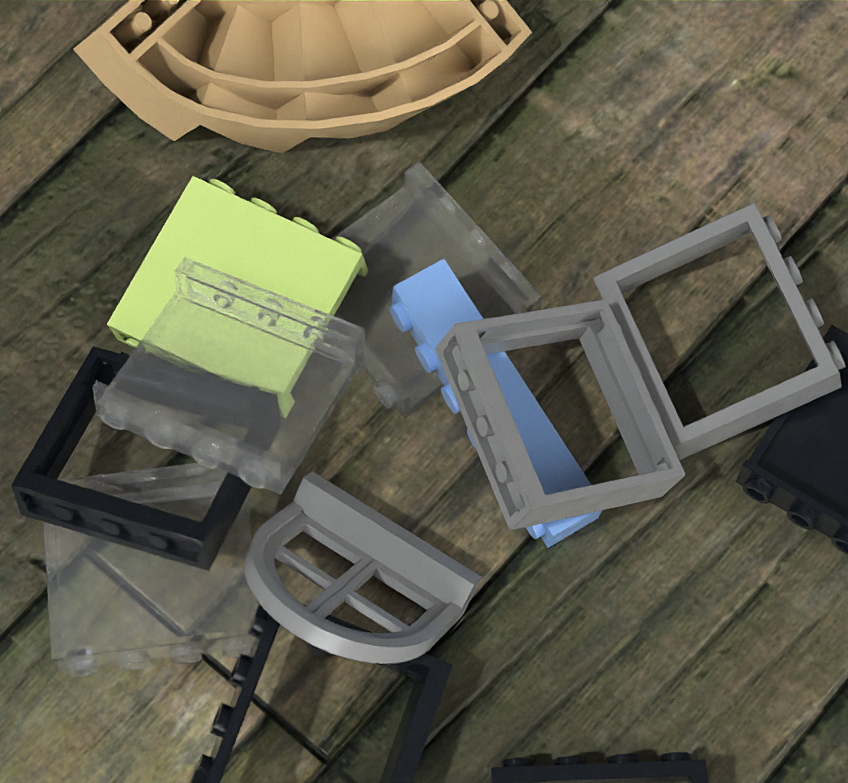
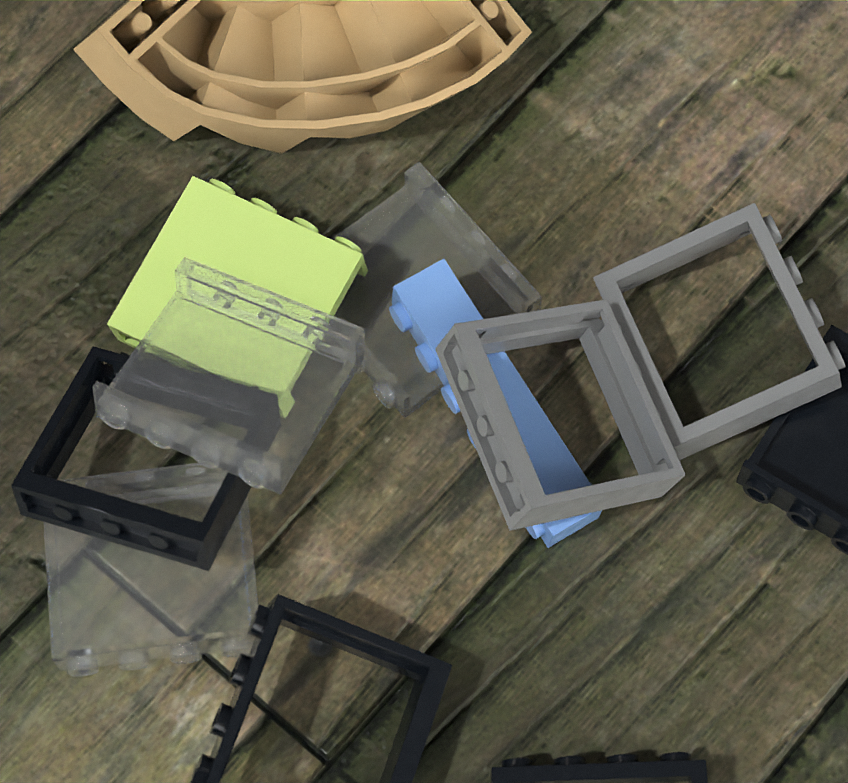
(377, 550): light grey window -> none

